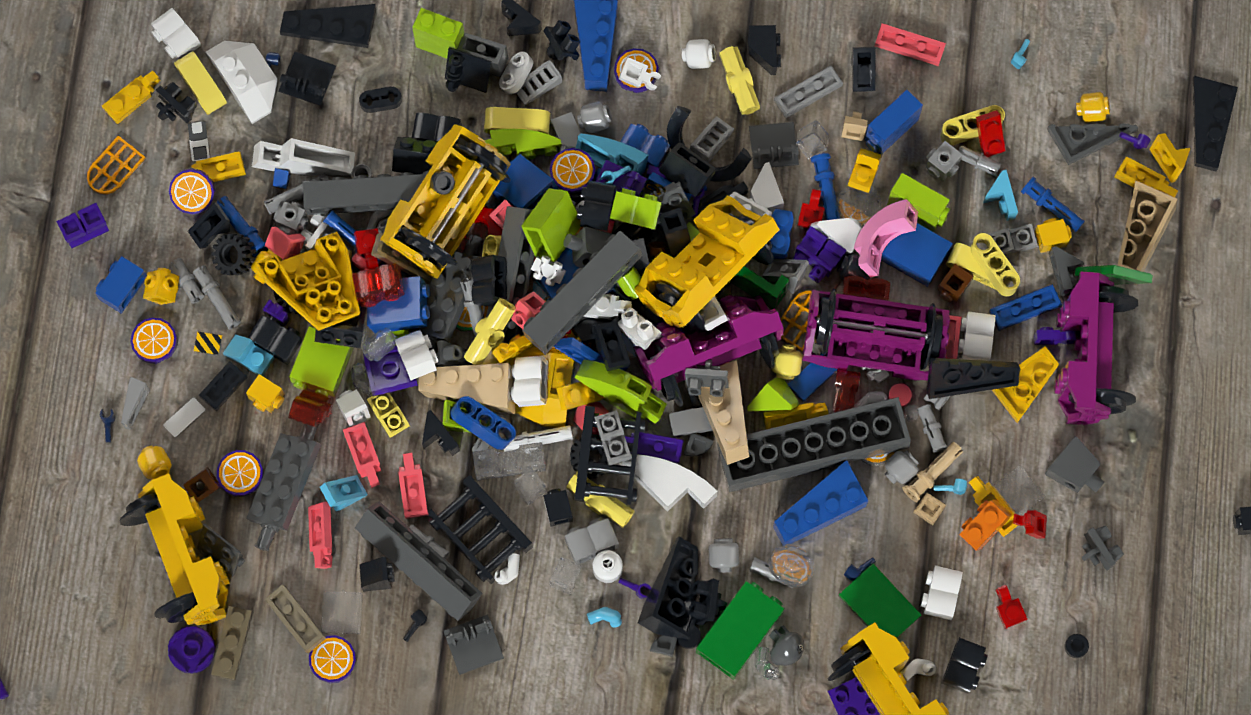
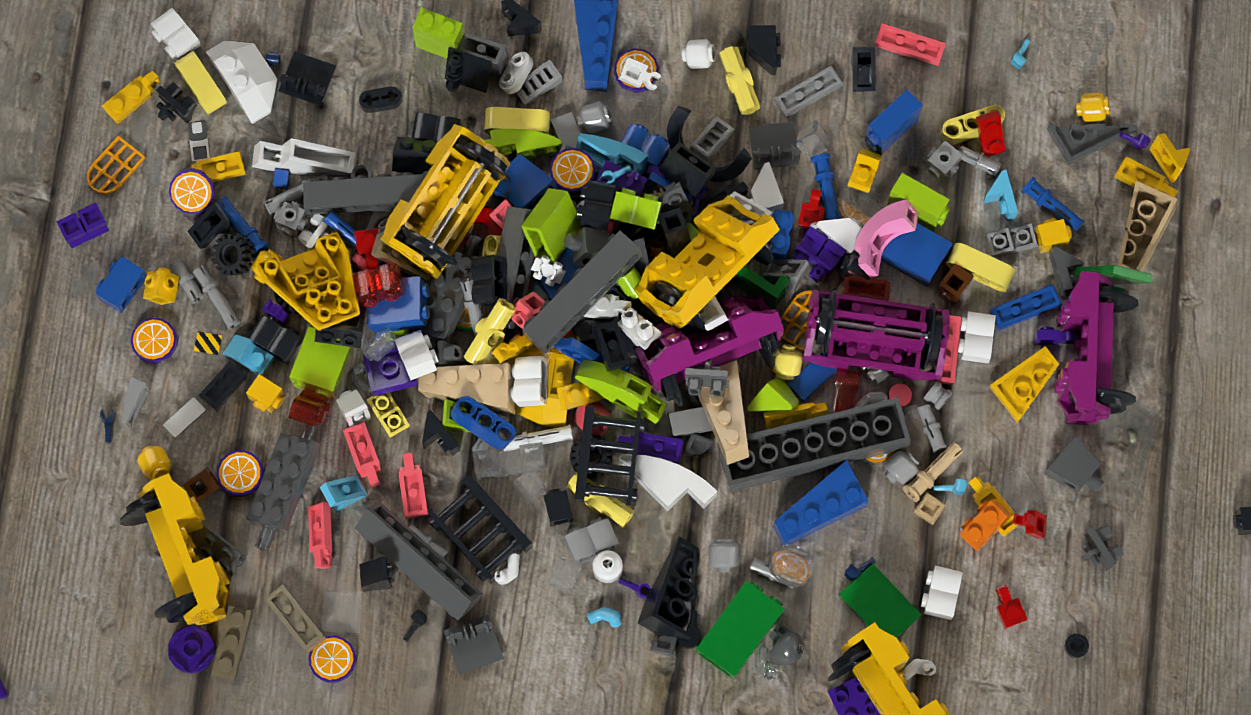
(283, 244): coral panel -> none
(335, 24): black wing -> none
(442, 182): black tile -> none
(560, 43): black hips -> none
(612, 437): light grey slope -> none
(709, 601): black hips -> none
(854, 127): tan tile -> none
(964, 666): black brick -> none
(965, 376): black wing -> none
(994, 253): light yellow beam -> none
(1212, 114): black wing -> none

